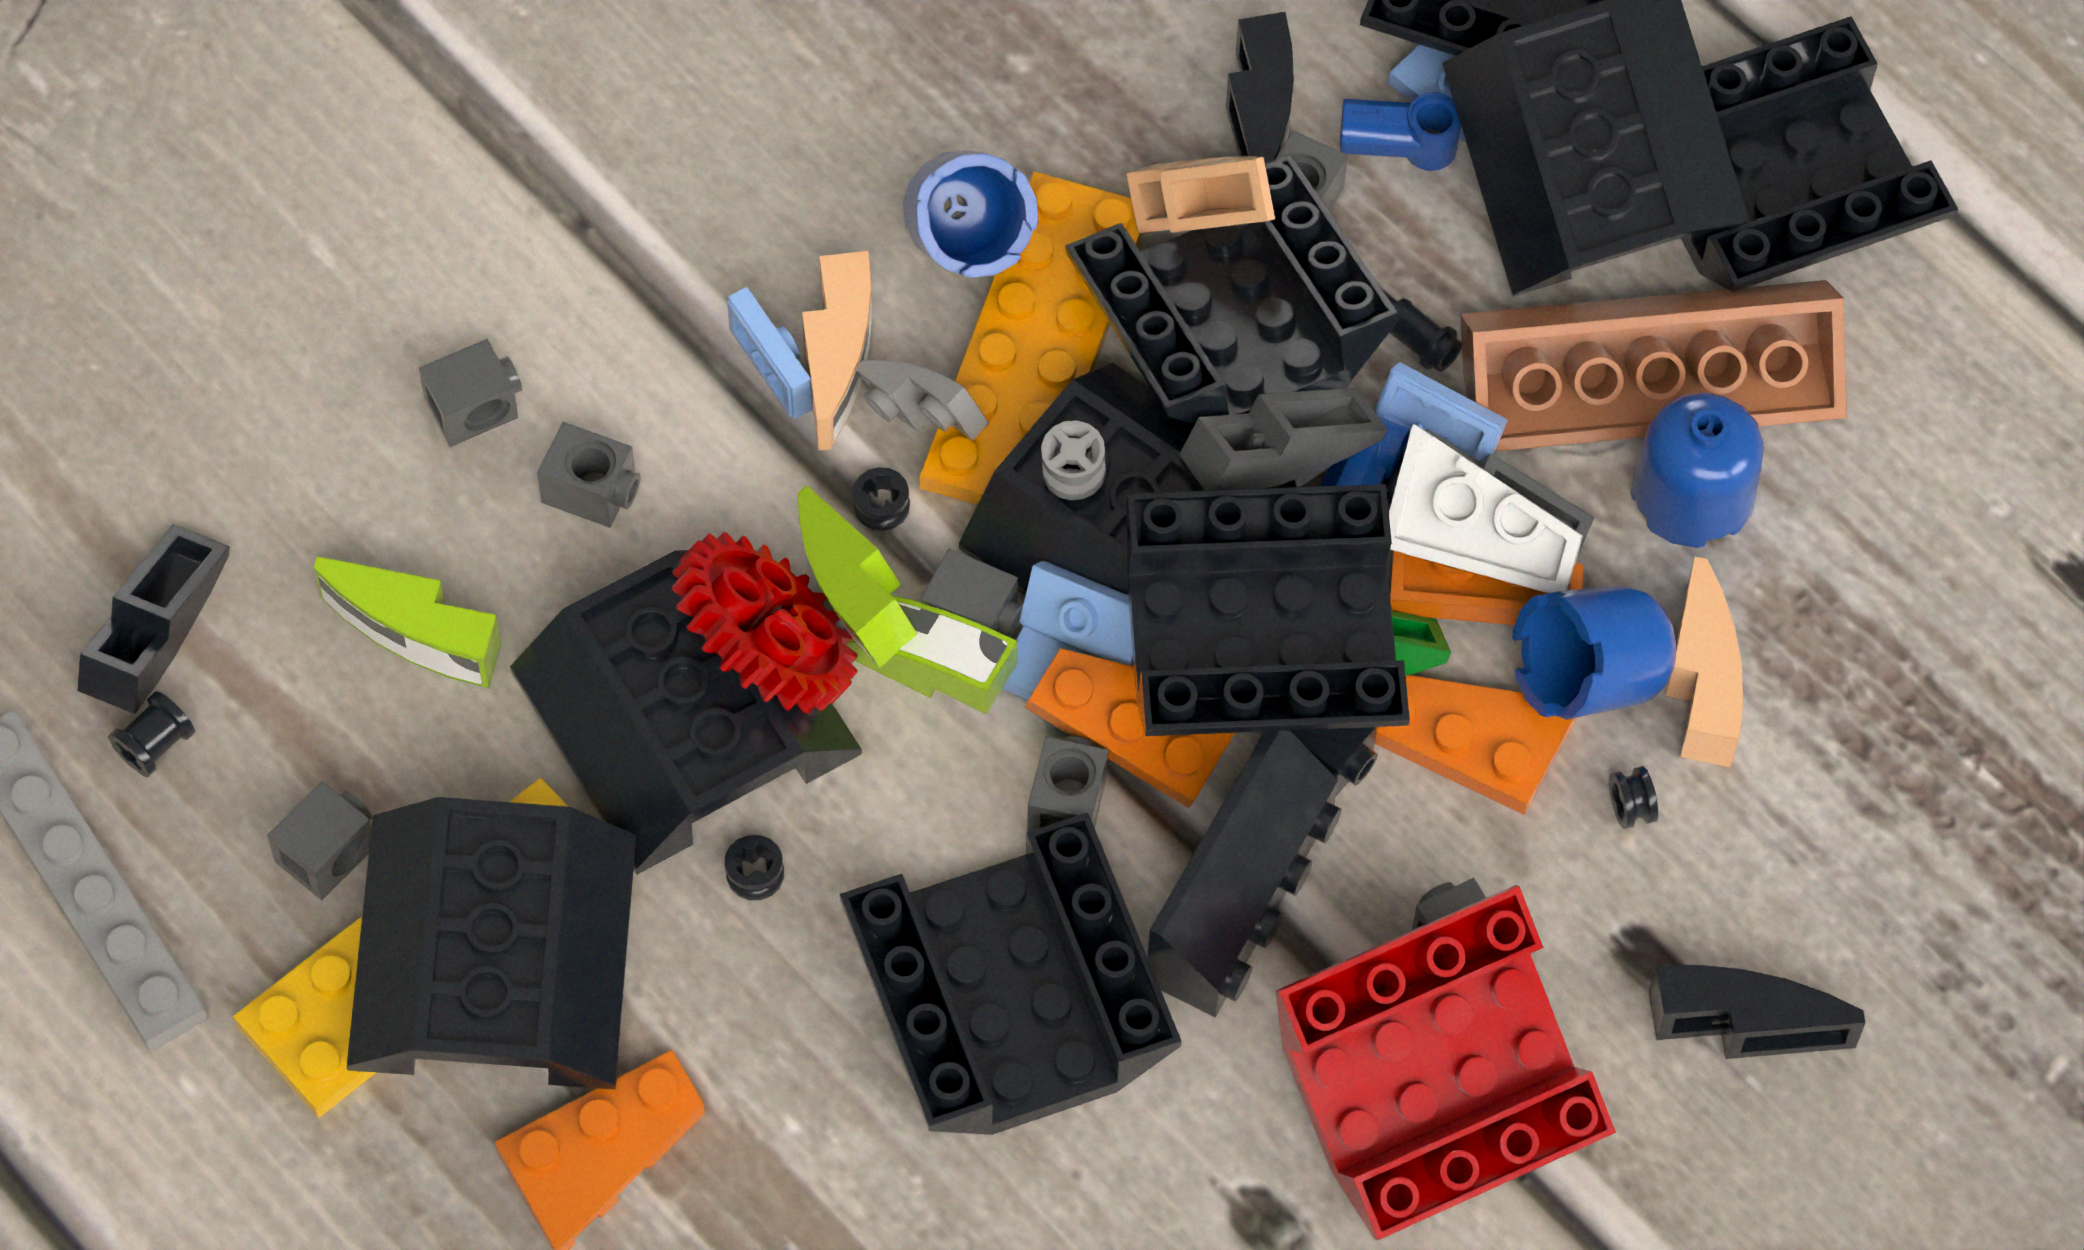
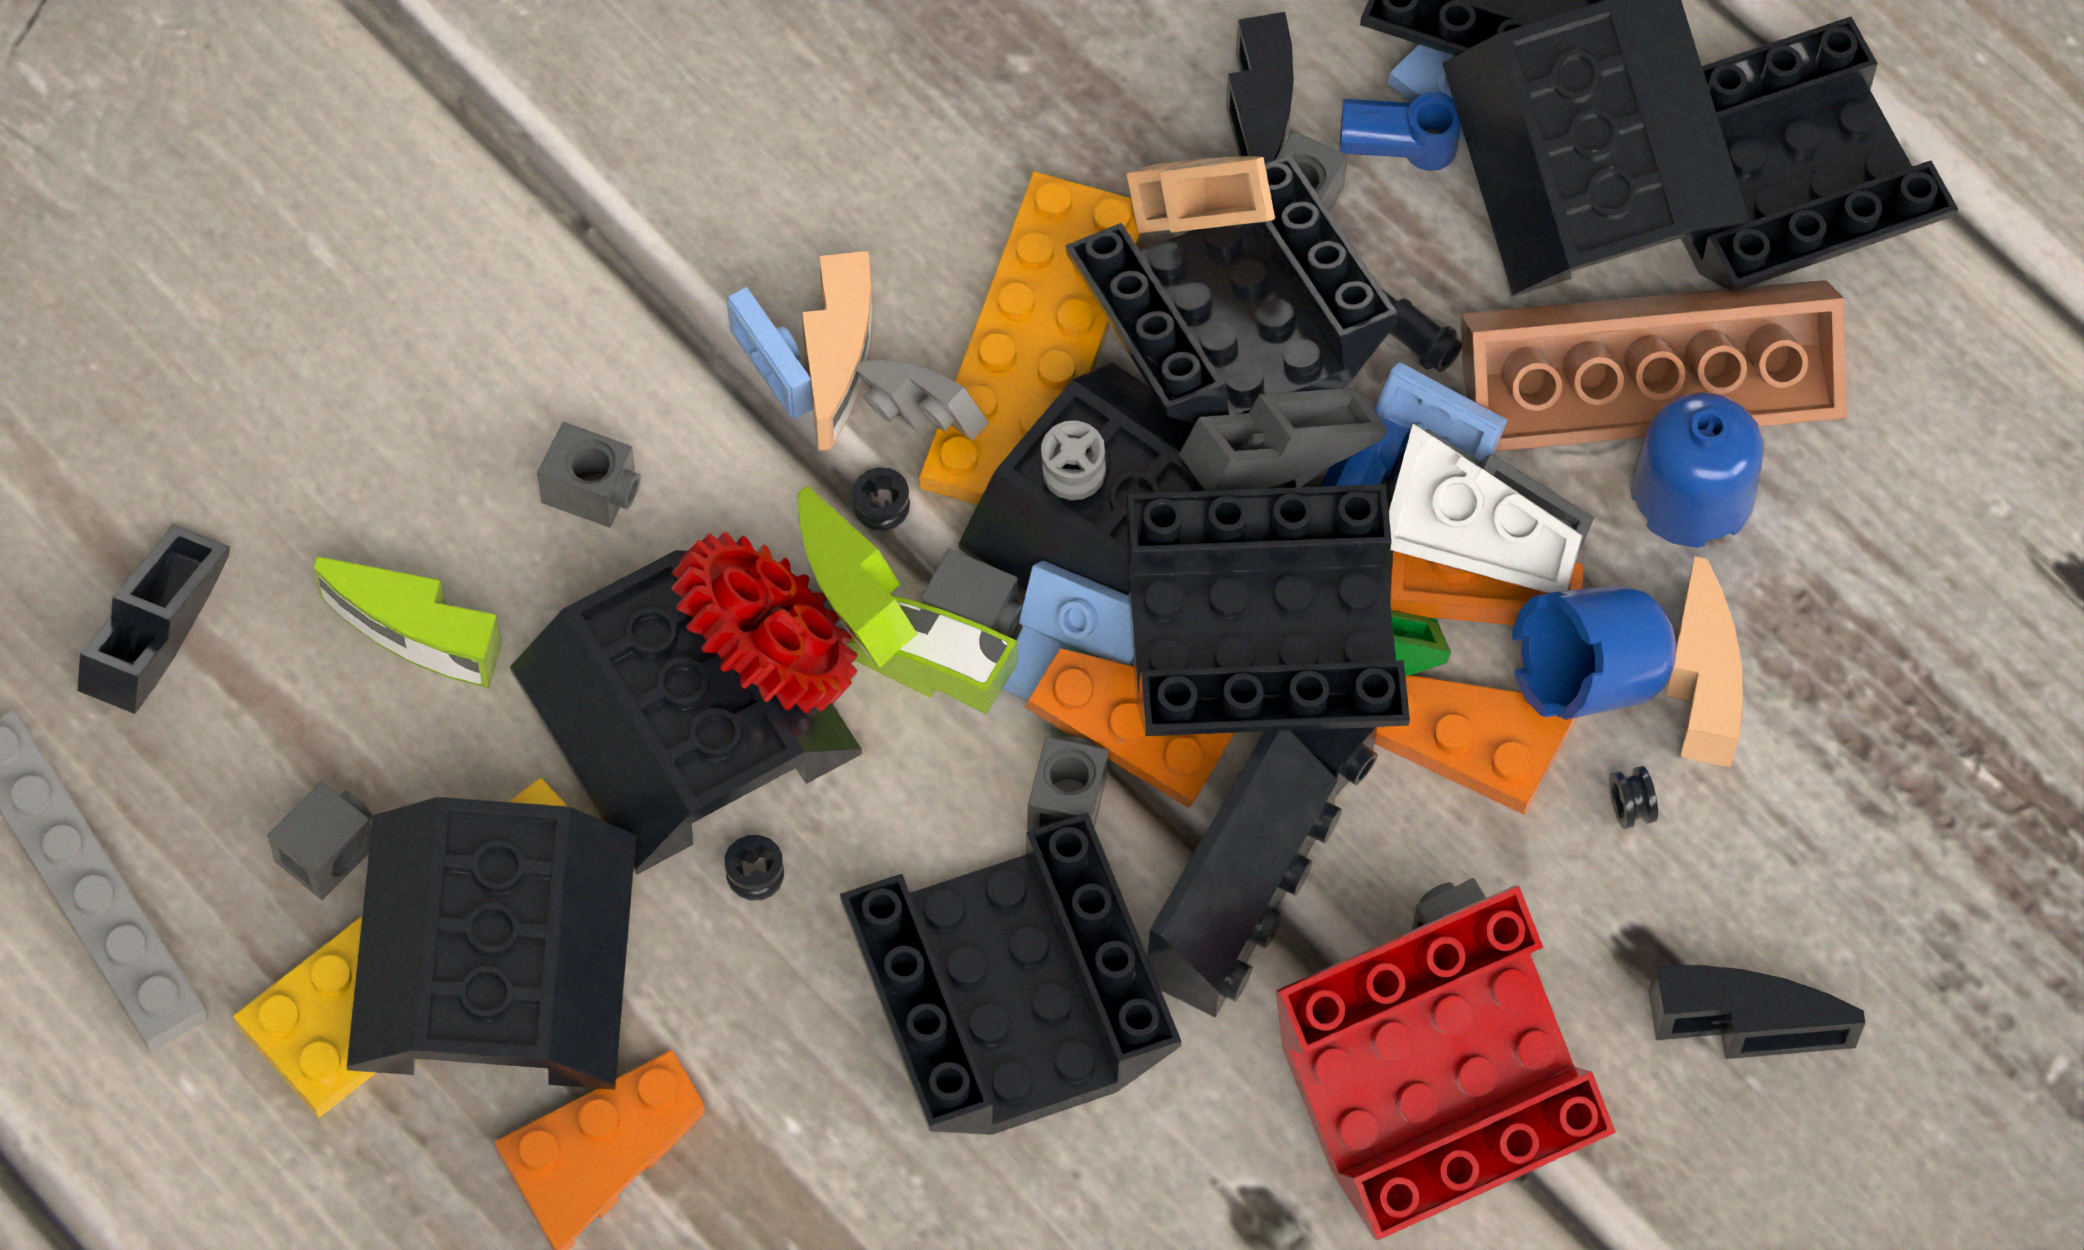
(151, 734): black bush -> none
(470, 391): dark grey brick -> none
(994, 217): cylinder -> none

